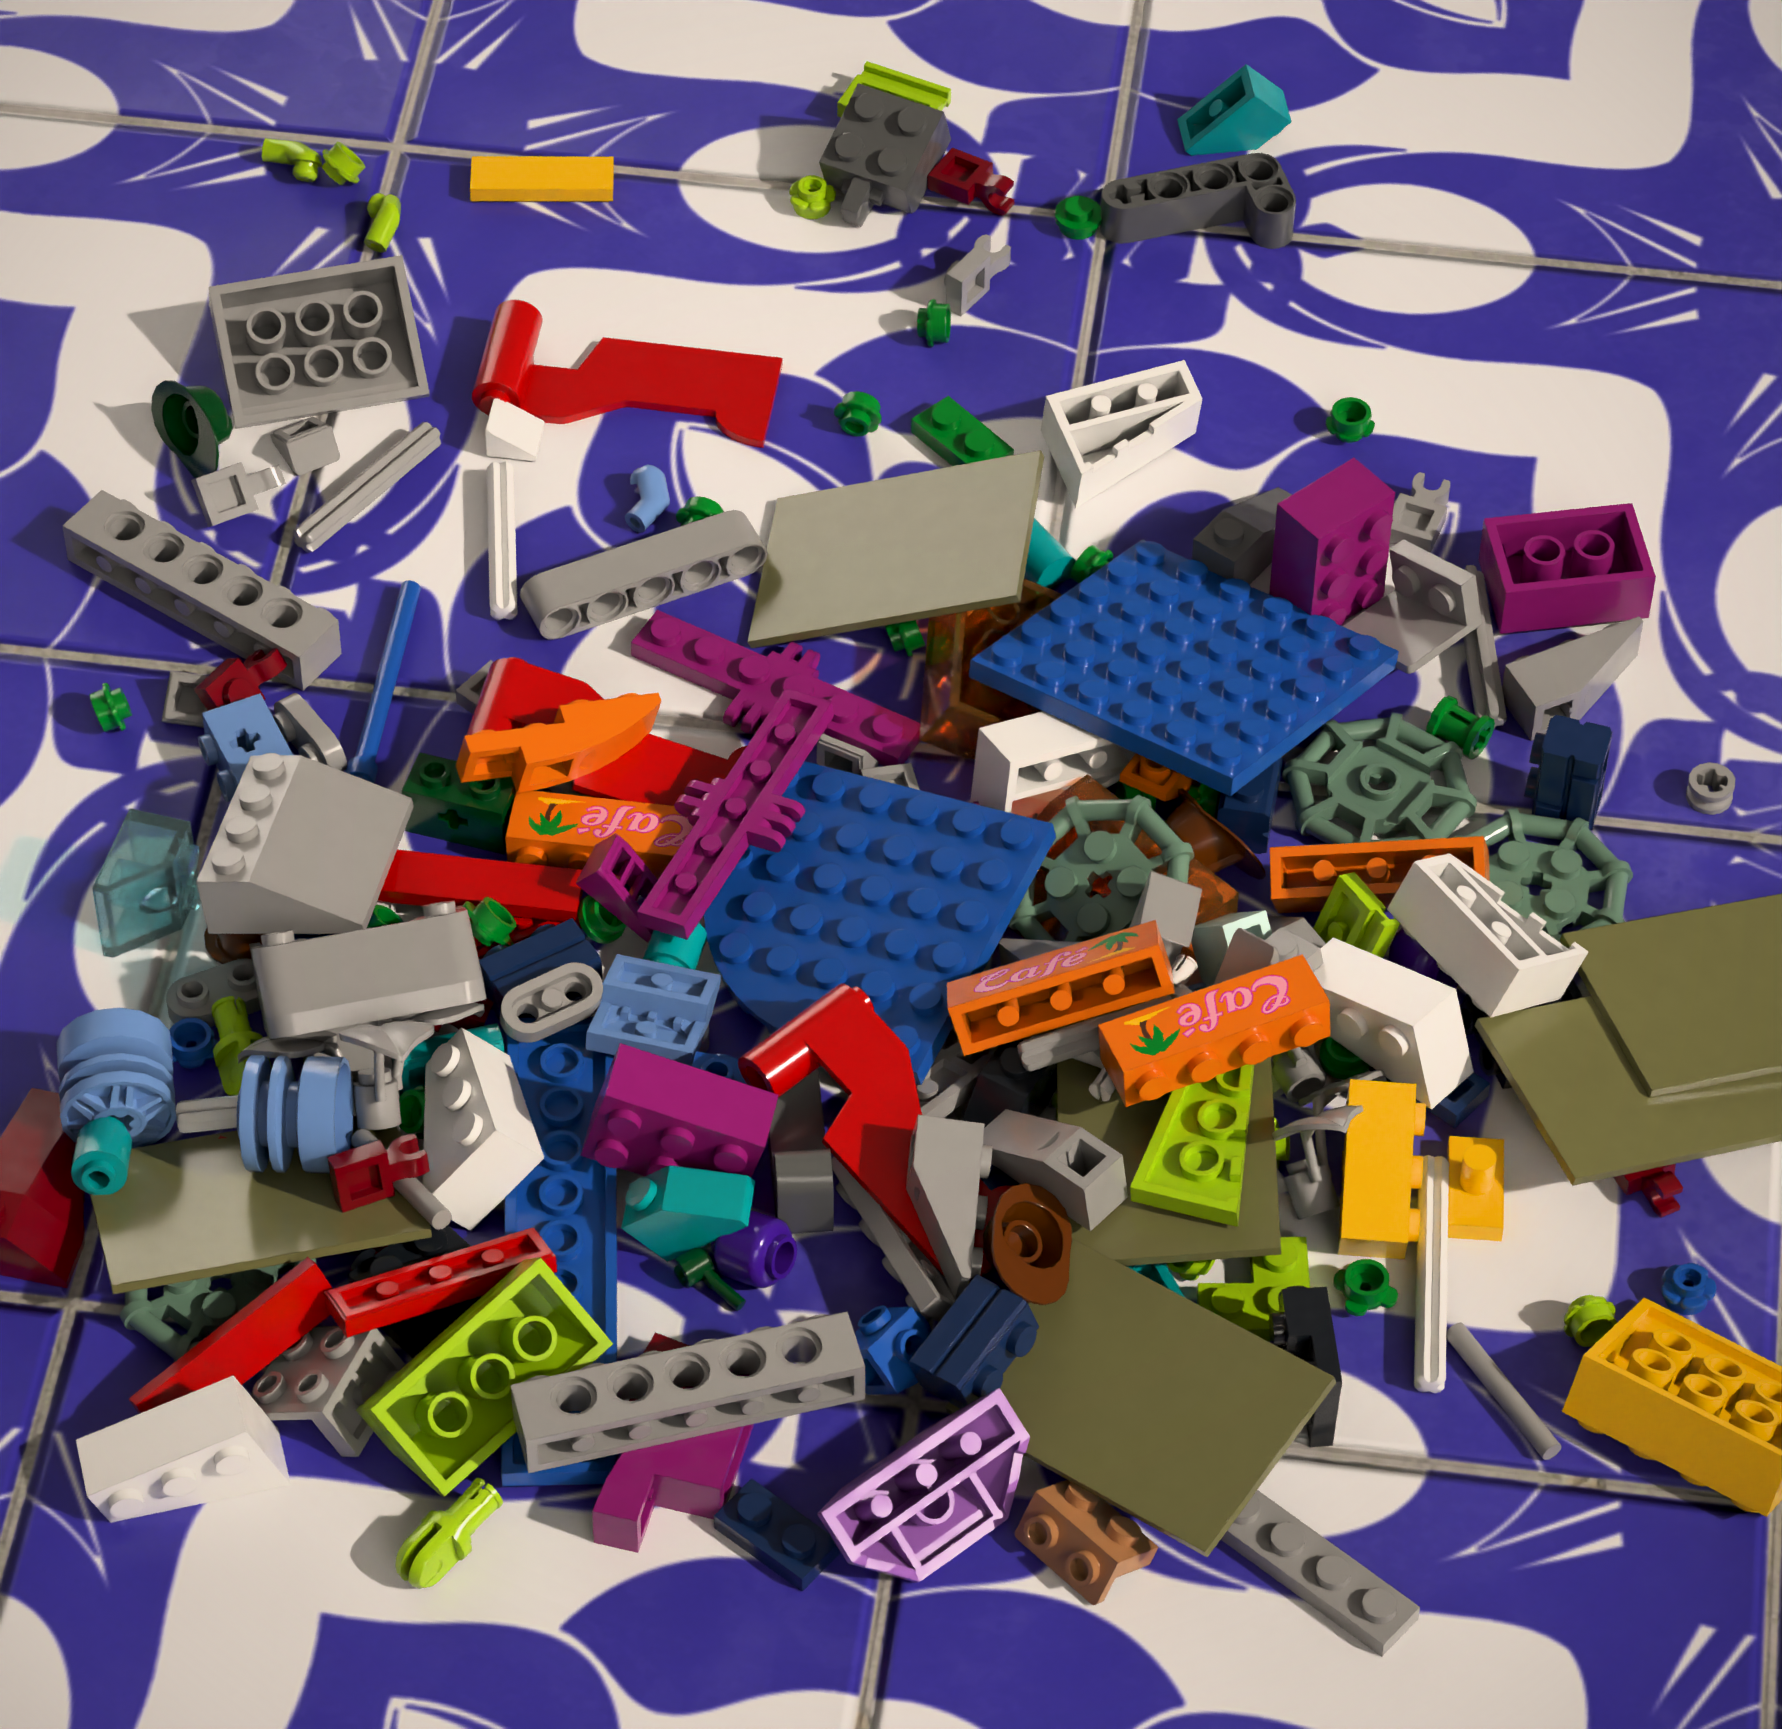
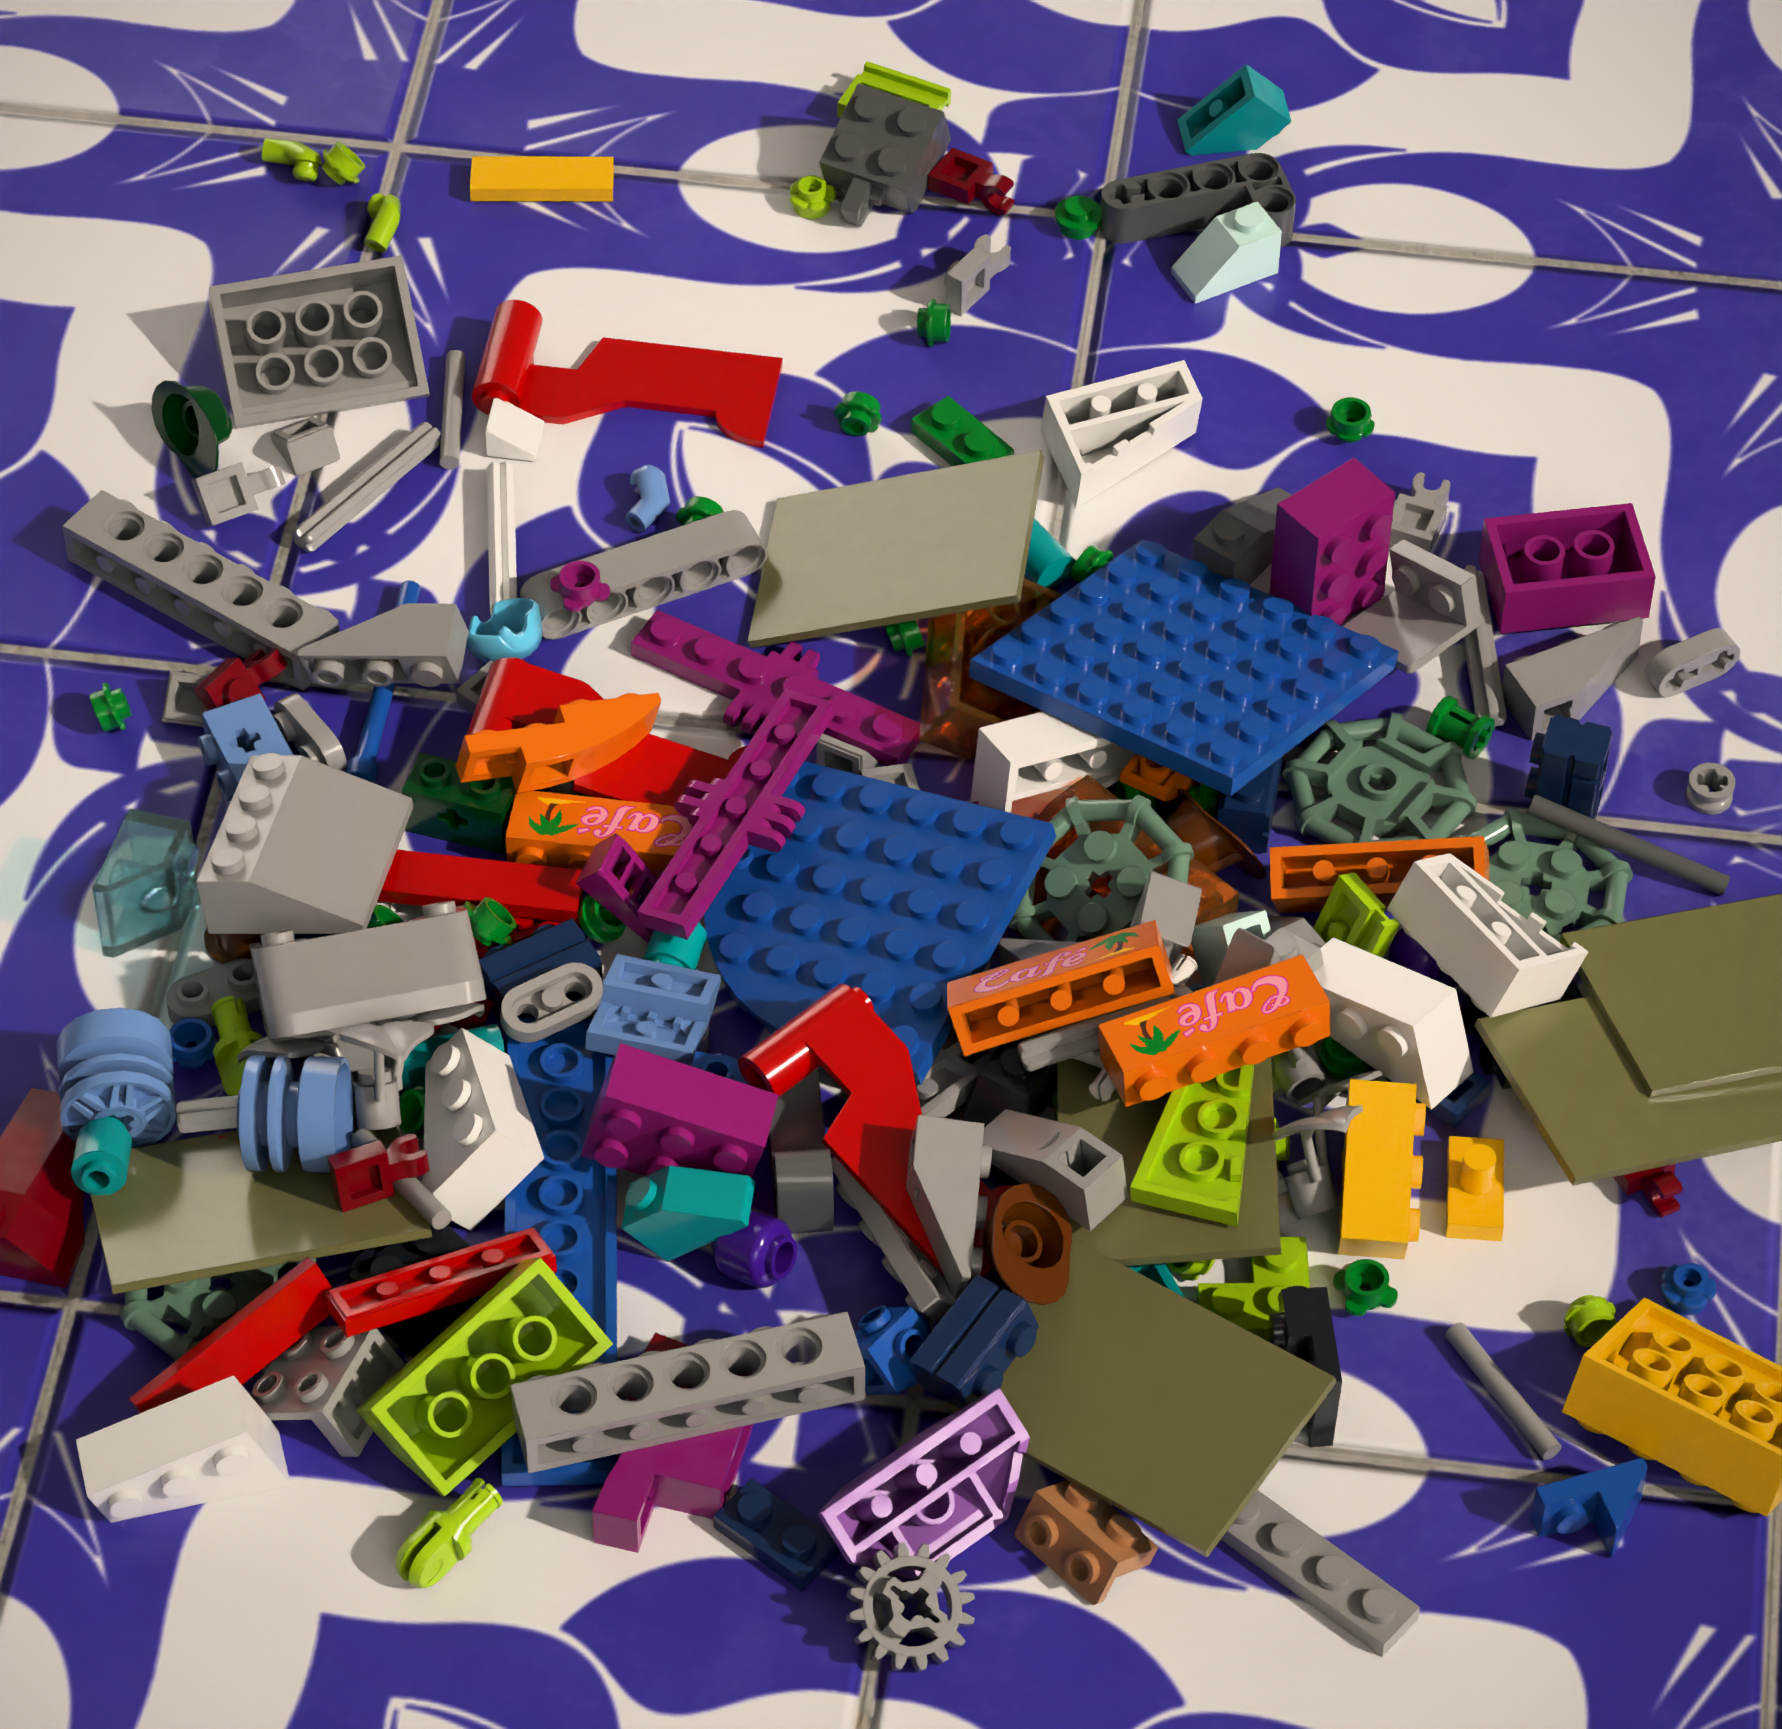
(400, 646): none -> light grey slope
(452, 409): none -> light grey bar
(510, 631): none -> medium azure hair
(579, 585): none -> magenta plate
(697, 1267): dark green hand -> none
(889, 1590): none -> light grey gear
(1230, 253): none -> light aqua slope
(1432, 1277): white axle -> none
(1597, 1497): none -> blue slope
(1628, 844): none -> dark grey bar
(1692, 662): none -> light grey beam

